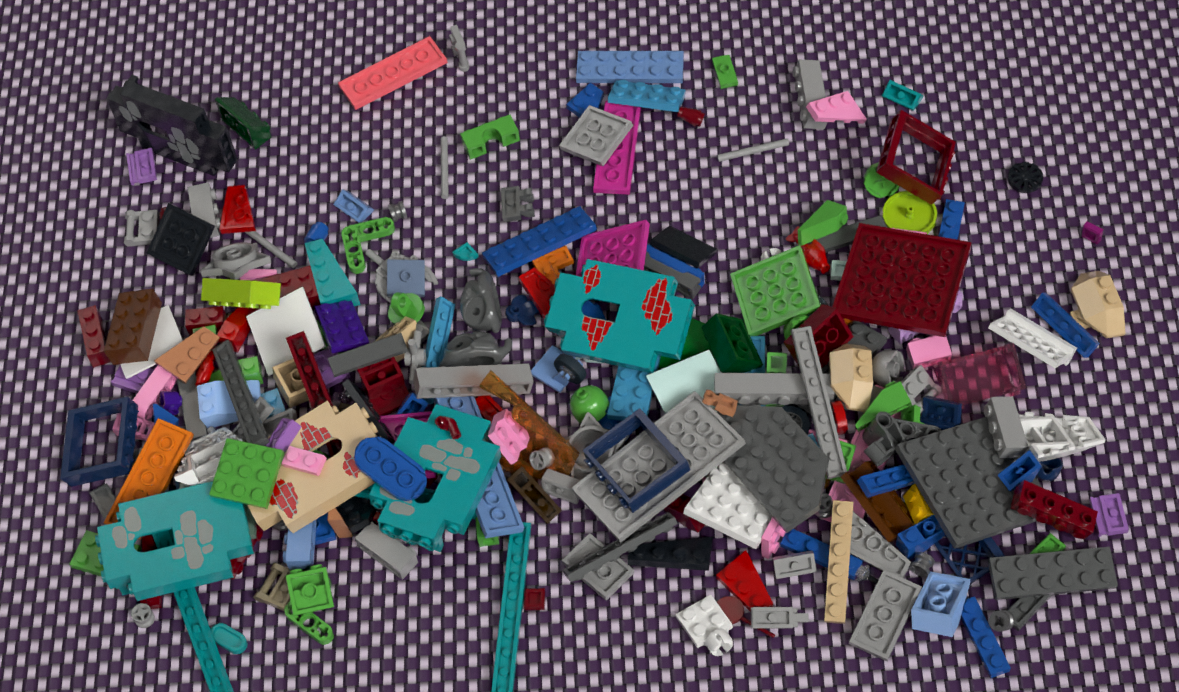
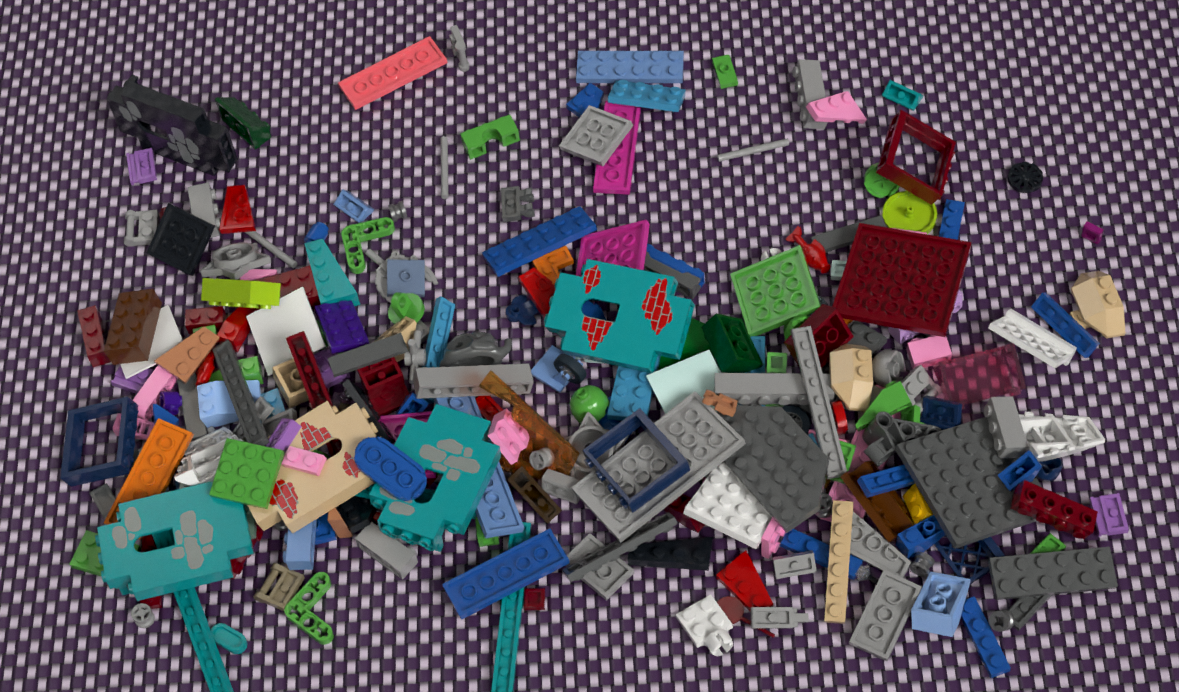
(309, 590): bright green plate -> none
(449, 425): dark red arm -> none
(465, 253): teal tile -> none
(481, 303): dark grey piece -> none
(505, 573): none -> blue plate
(683, 246): black tile -> none
(692, 116): dark red cone -> none
(824, 221): bright green slope -> none

